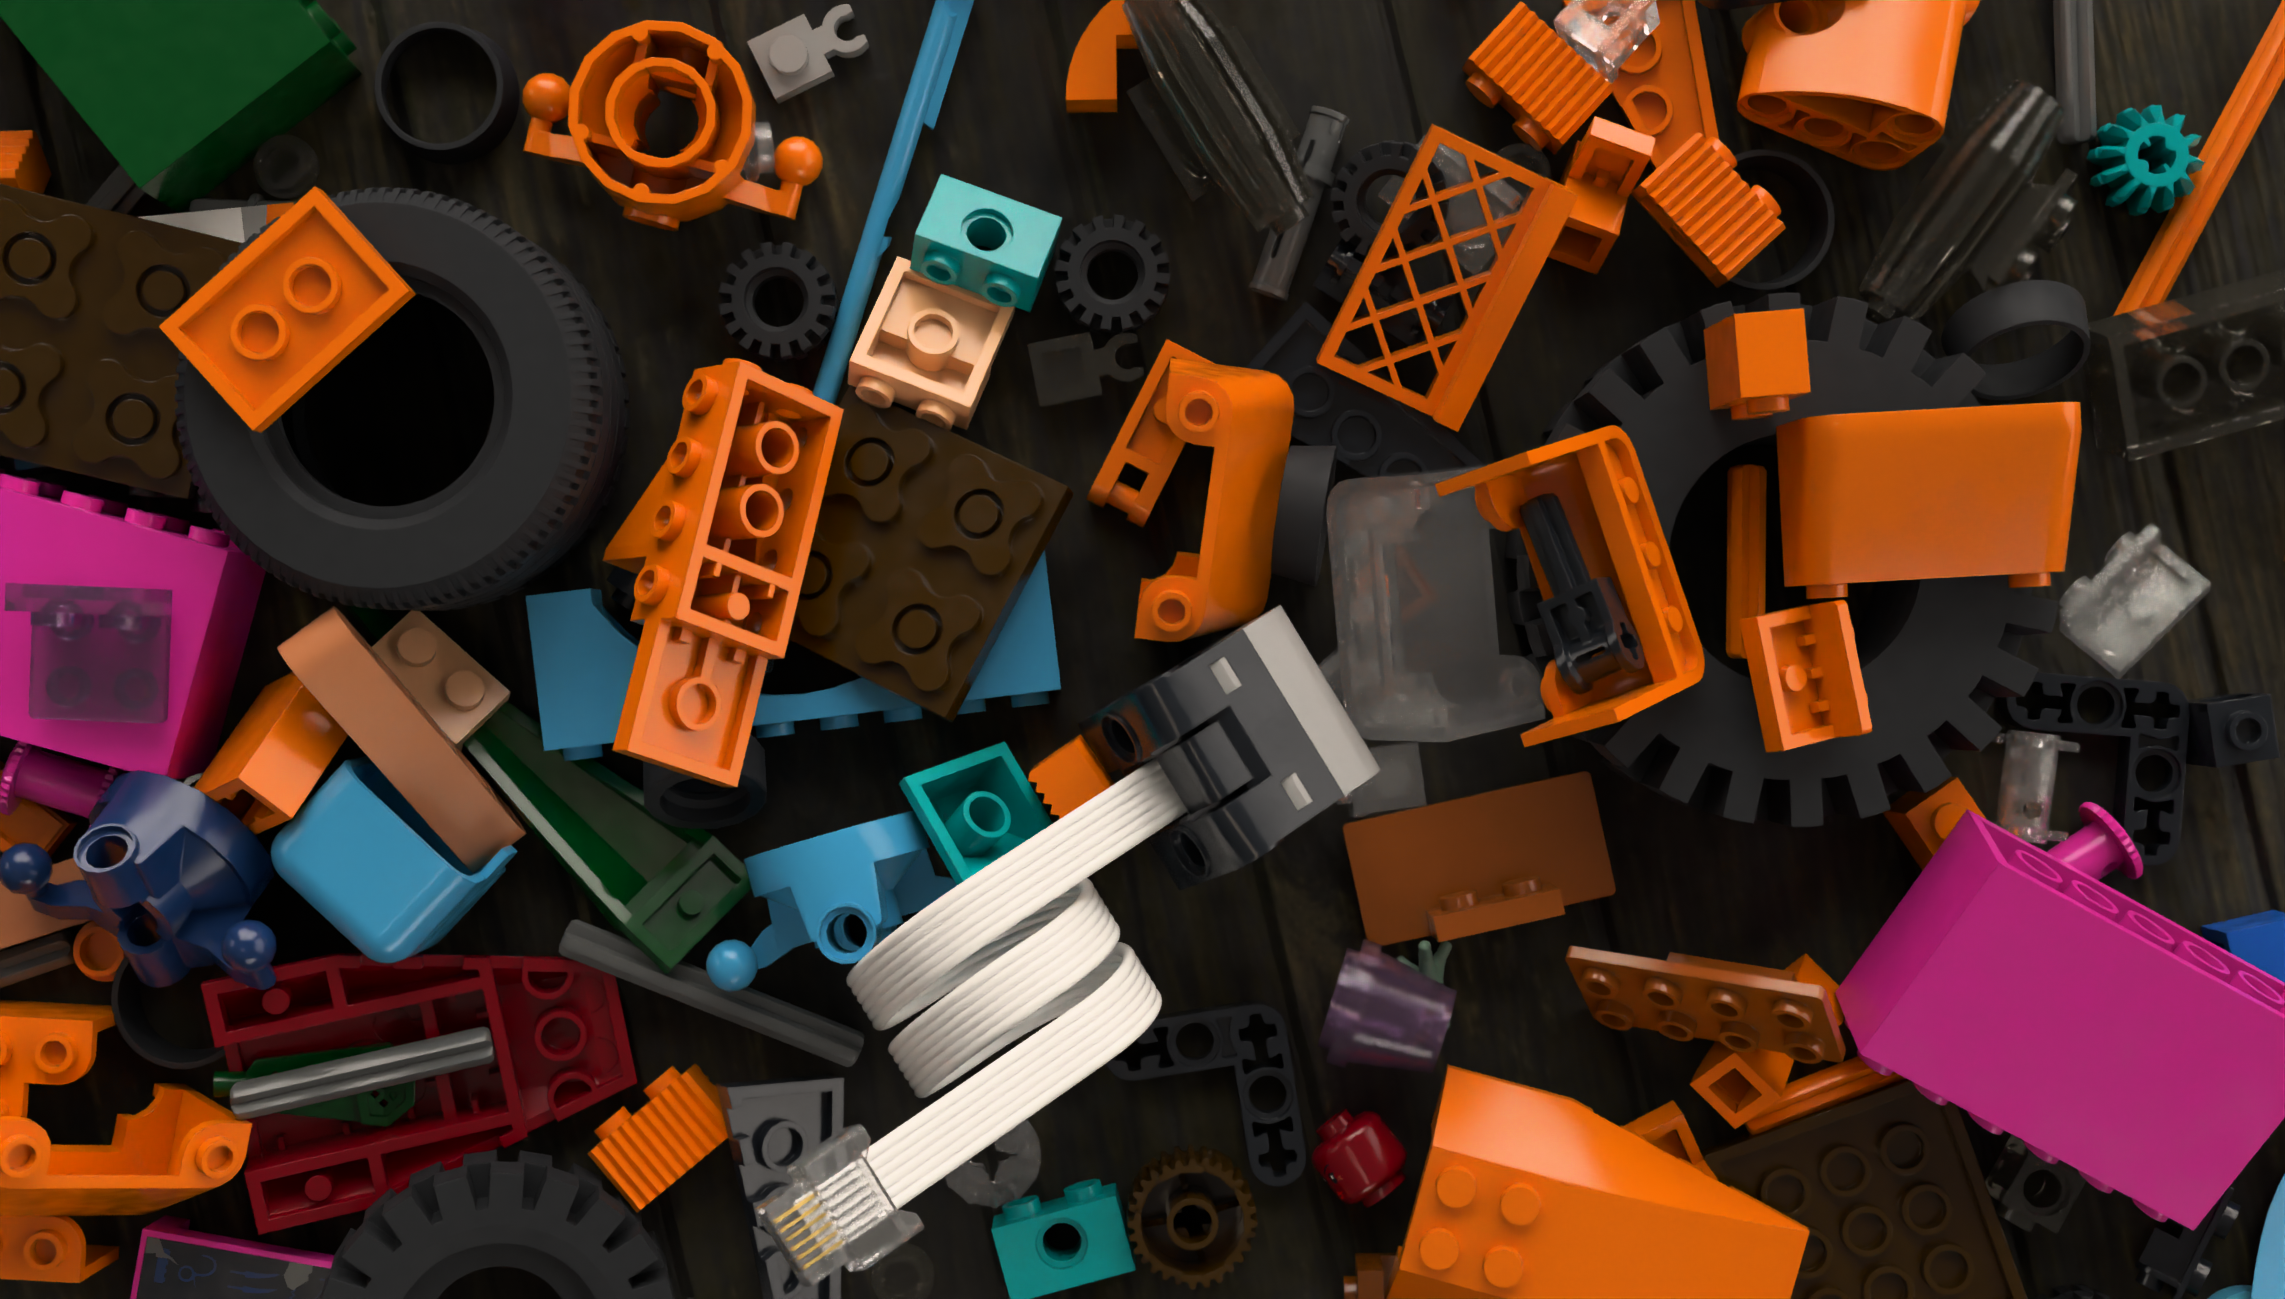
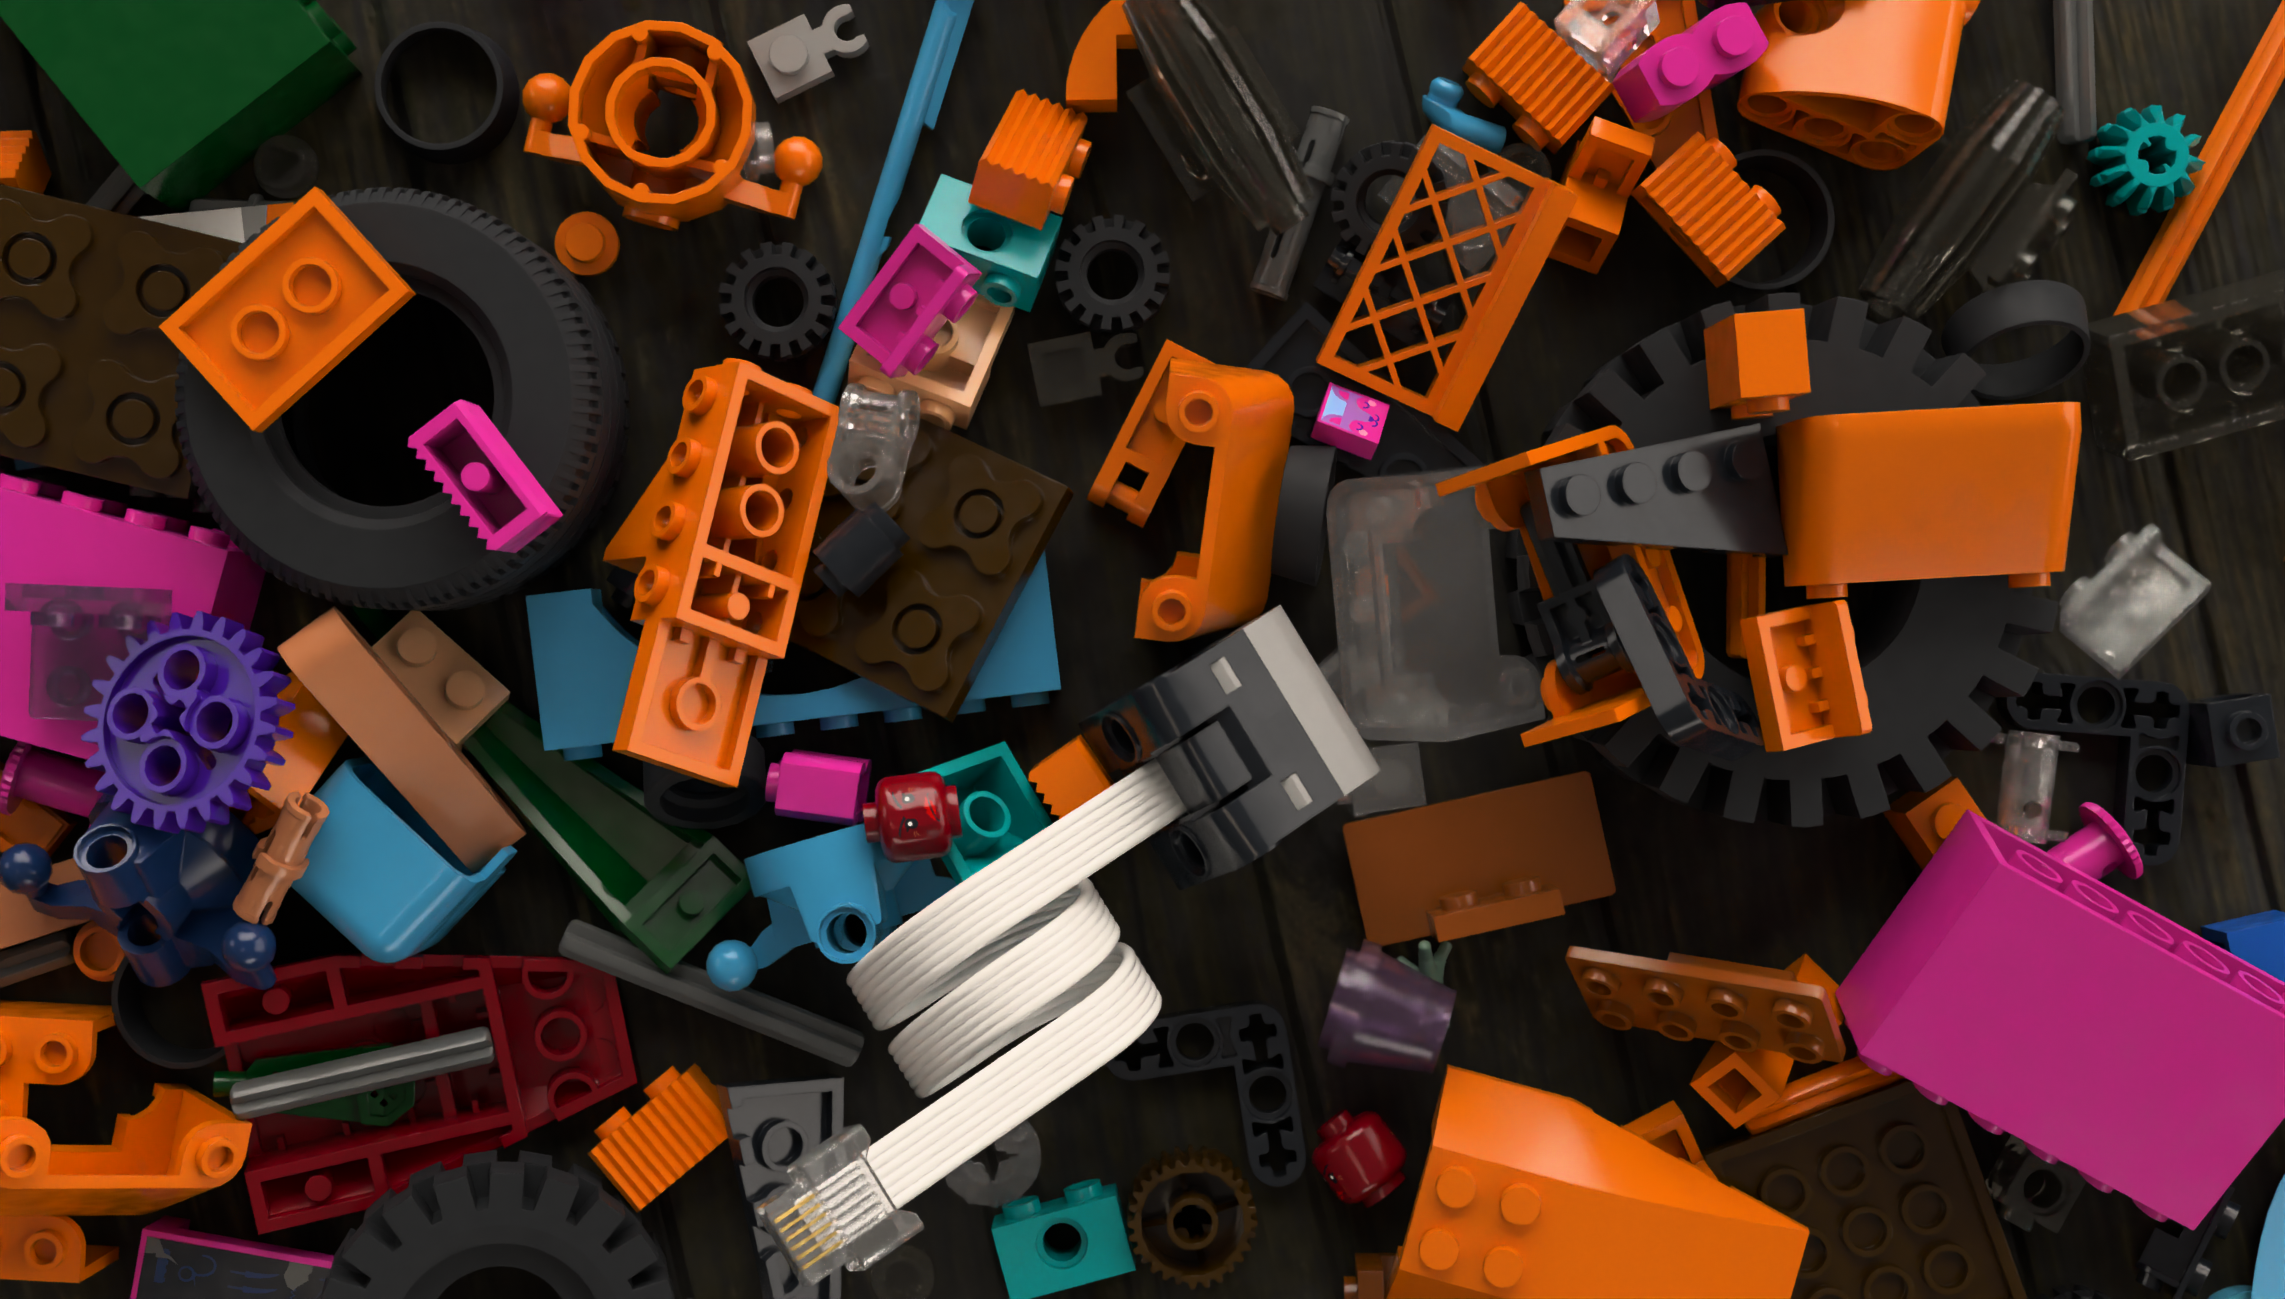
(160, 682): none -> dark purple gear
(280, 858): none -> nougat pin
(484, 477): none -> dark pink brick
(587, 244): none -> orange plate
(819, 787): none -> dark pink brick
(859, 551): none -> black brick
(871, 433): none -> clear piece
(911, 302): none -> dark pink bracket
(913, 817): none -> dark red head
(1031, 160): none -> orange brick
(1350, 421): none -> dark pink tile
(1442, 111): none -> dark azure arm
(1670, 495): none -> black wing
(1688, 708): none -> black beam
(1690, 62): none -> dark pink brick

